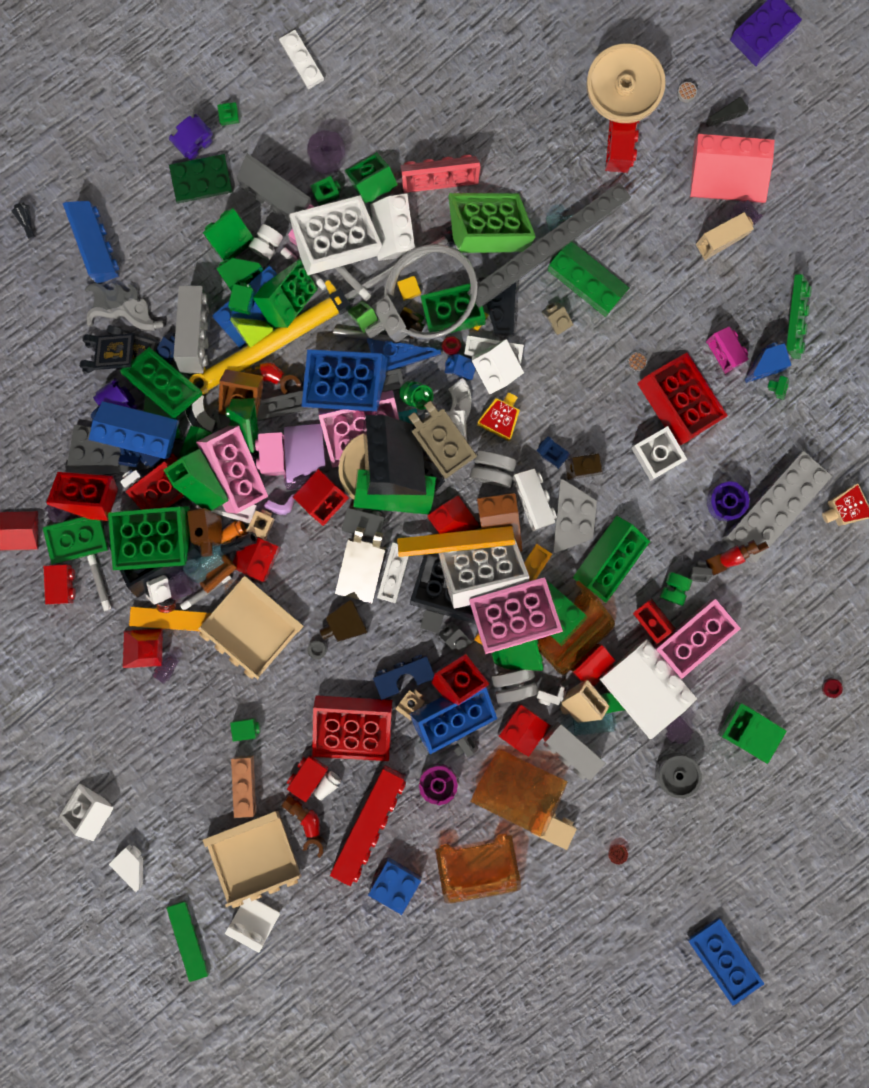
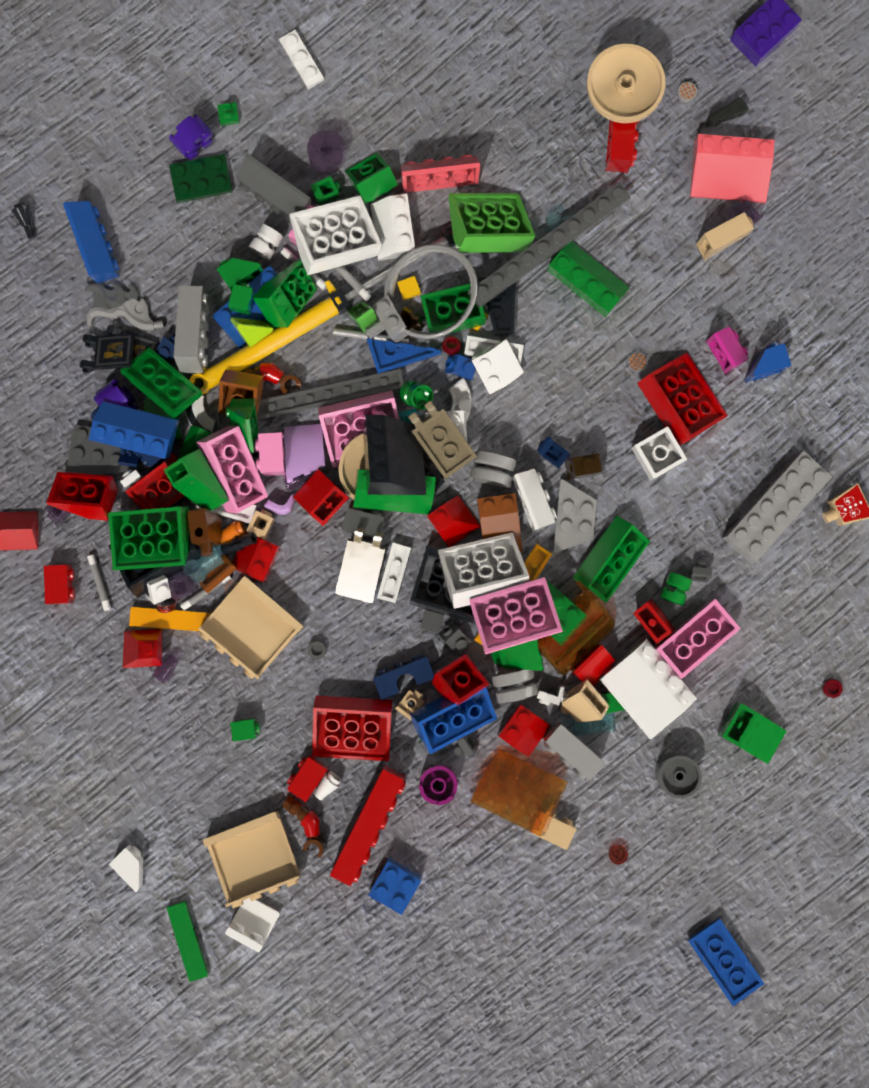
(75, 539): green plate -> none
(86, 813): white slope -> none
(228, 235): green slope -> none
(243, 786): nougat brick -> none
(343, 380): blue slope -> none
(344, 623): dark brown torso -> none
(455, 541): light orange tile -> none
(478, 870): clear orange windscreen -> none
(500, 417): red torso -> none
(557, 317): dark tan bracket -> none
(678, 731): clear purple brick -> none
(734, 556): reddish brown piece -> none
(739, 501): dark purple brick -> none
(780, 387): green tile -> none
(799, 311): green plate -> none

